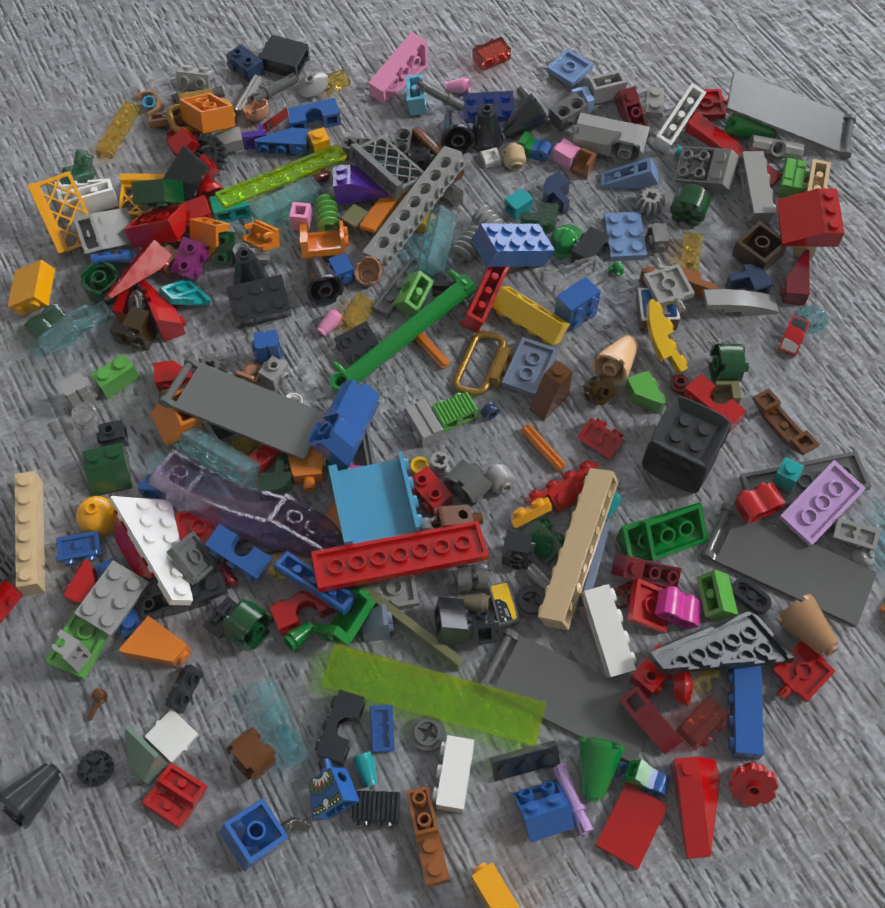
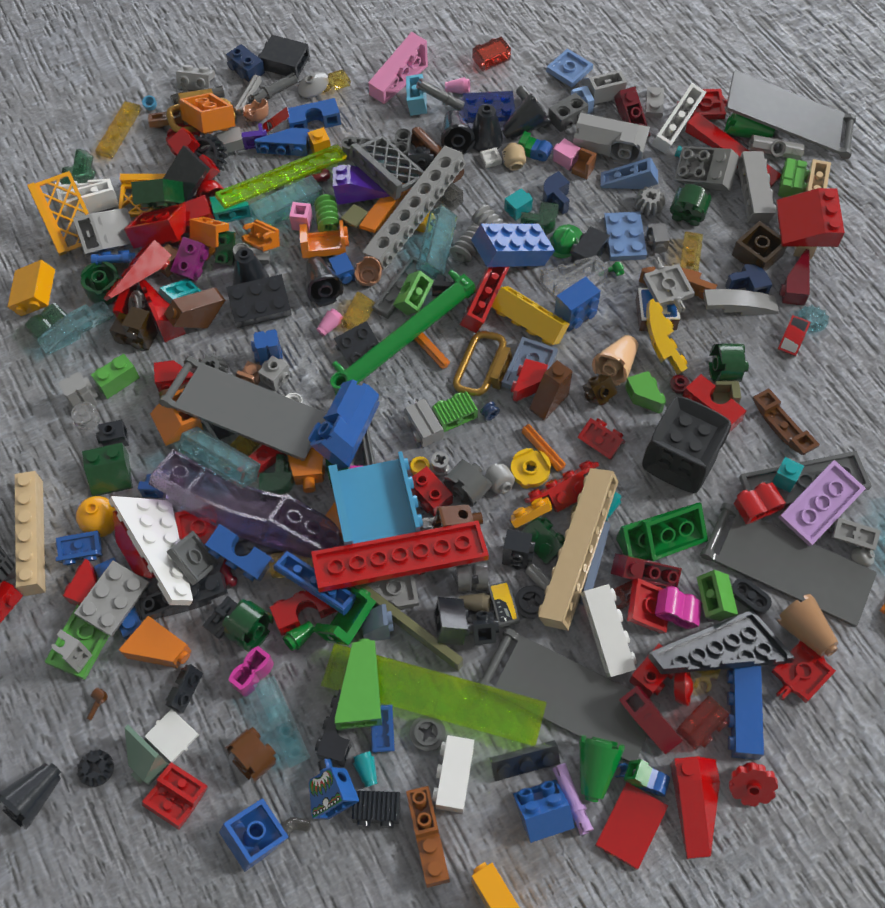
(159, 104): medium nougat cap -> none
(195, 309): none -> reddish brown slope
(255, 667): none -> dark pink brick
(360, 693): none -> bright green slope
(529, 378): none -> red slope
(534, 478): none -> yellow plate

